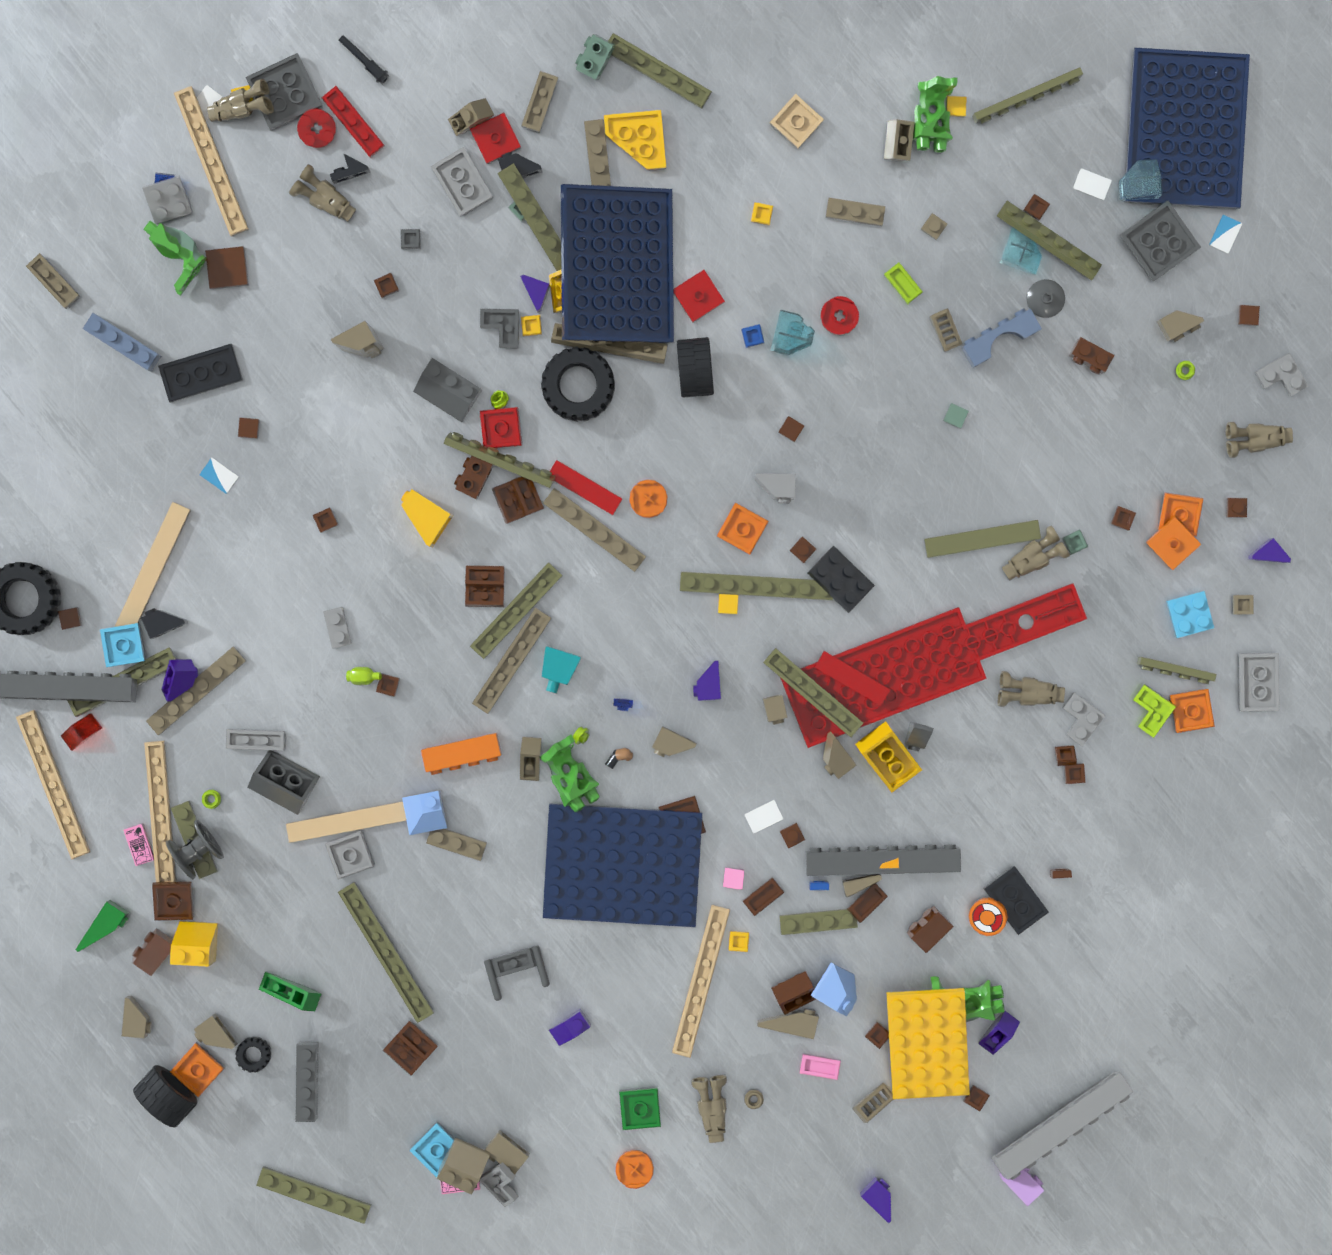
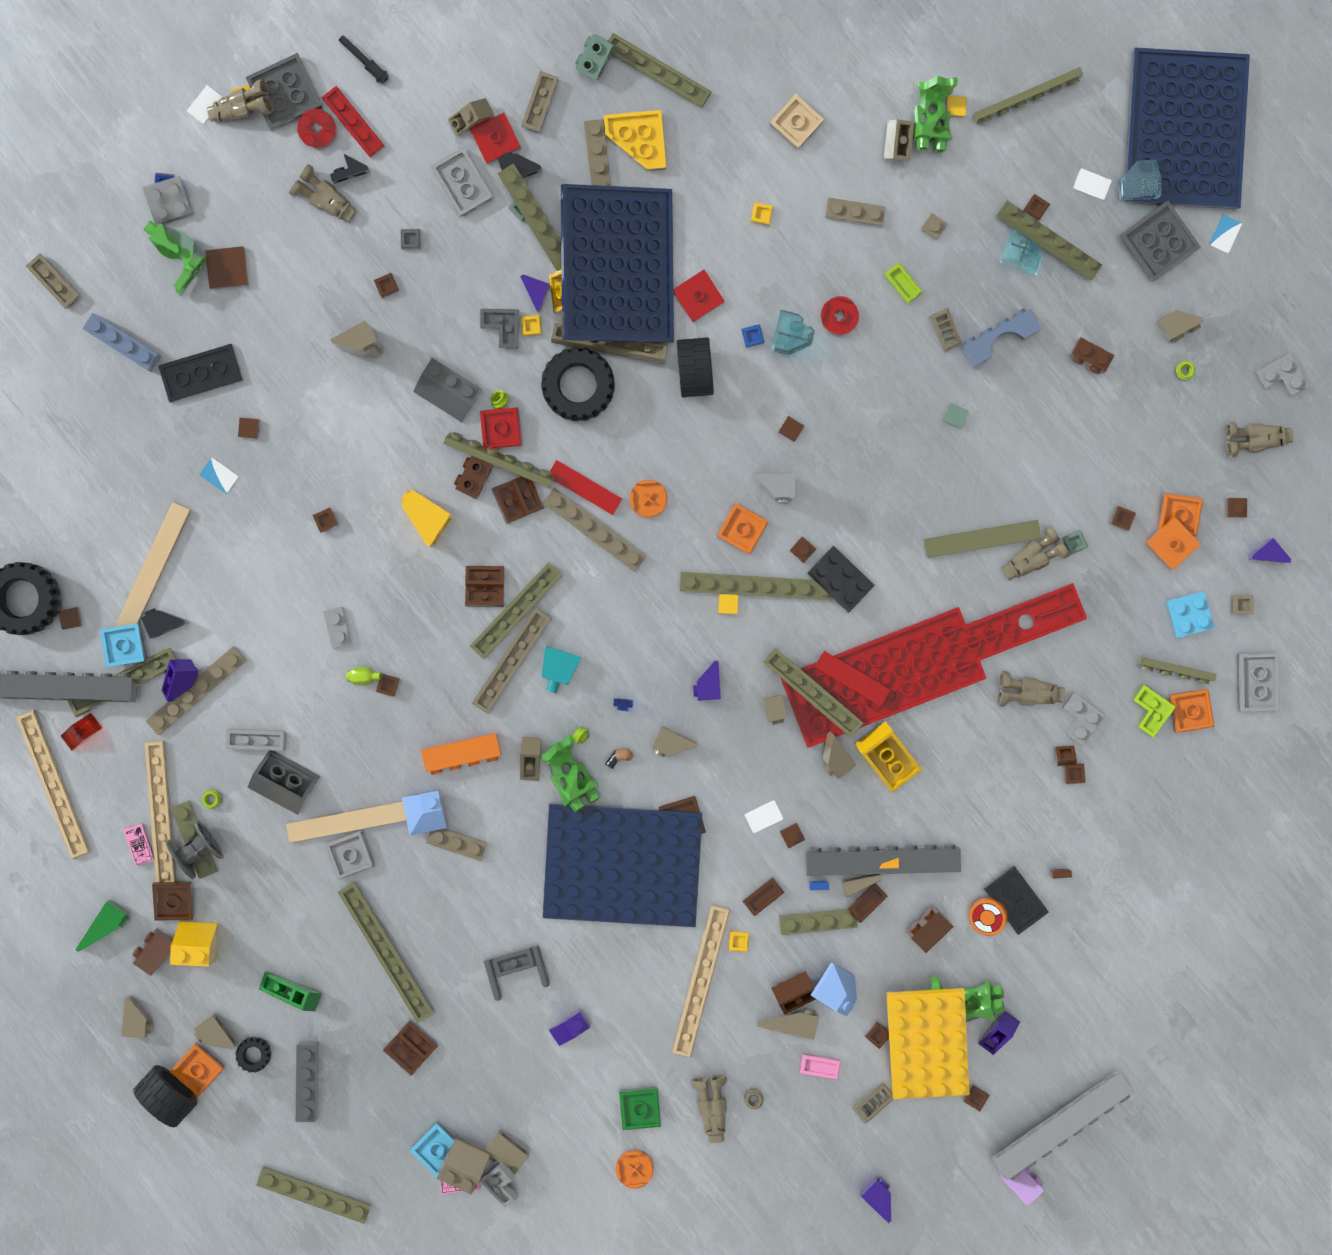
(211, 161): tan tile -> none
(733, 878): bright pink slope -> none
(918, 736): dark grey slope -> none
(1036, 300): dark grey dish -> none
(1248, 315): reddish brown tile -> none

